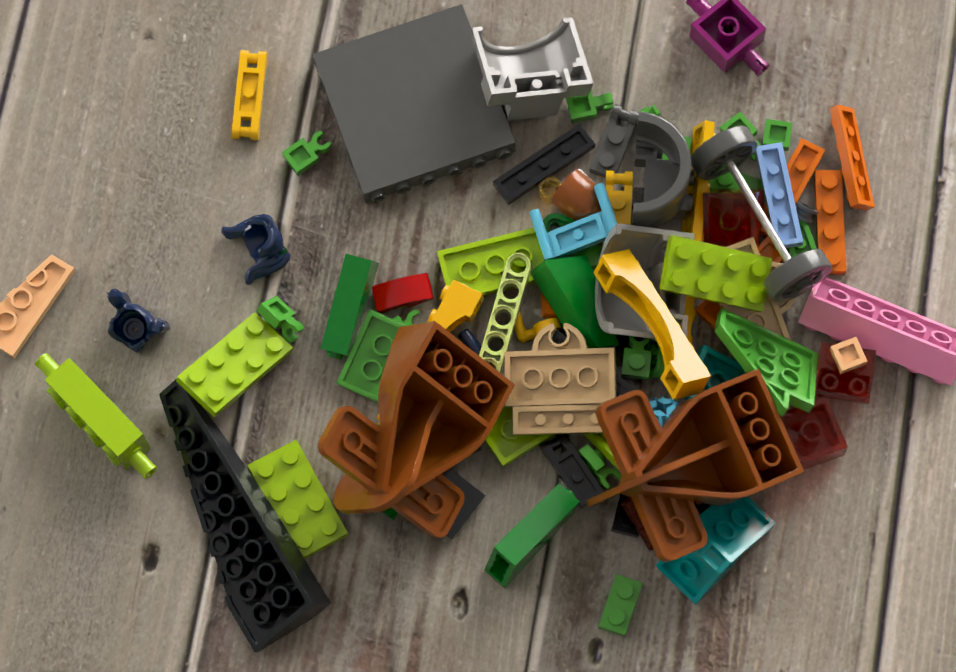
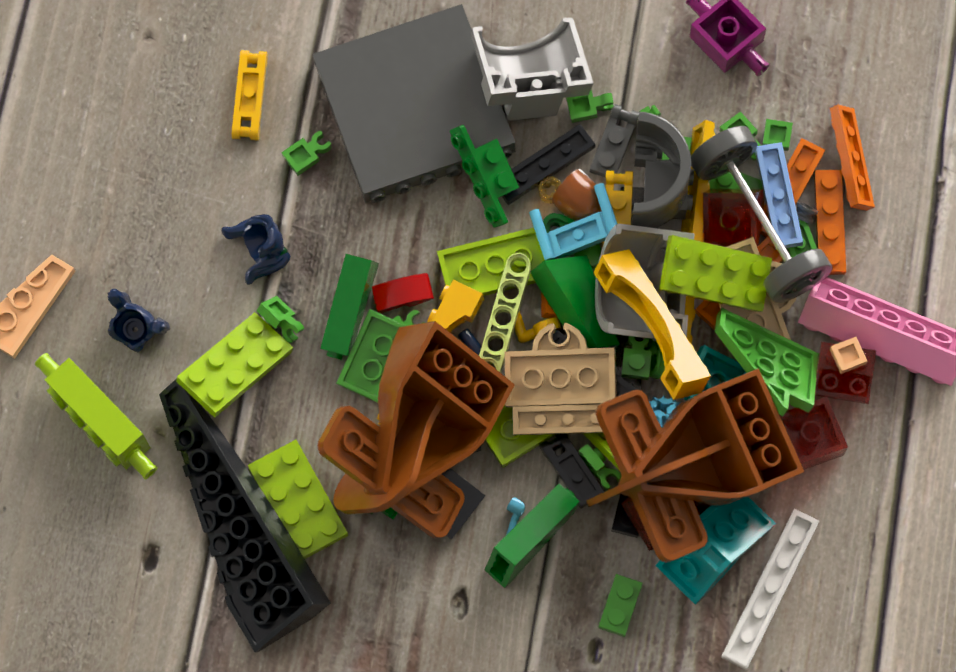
(488, 172): none -> green bracket
(517, 508): none -> medium azure hand
(770, 589): none -> white tile

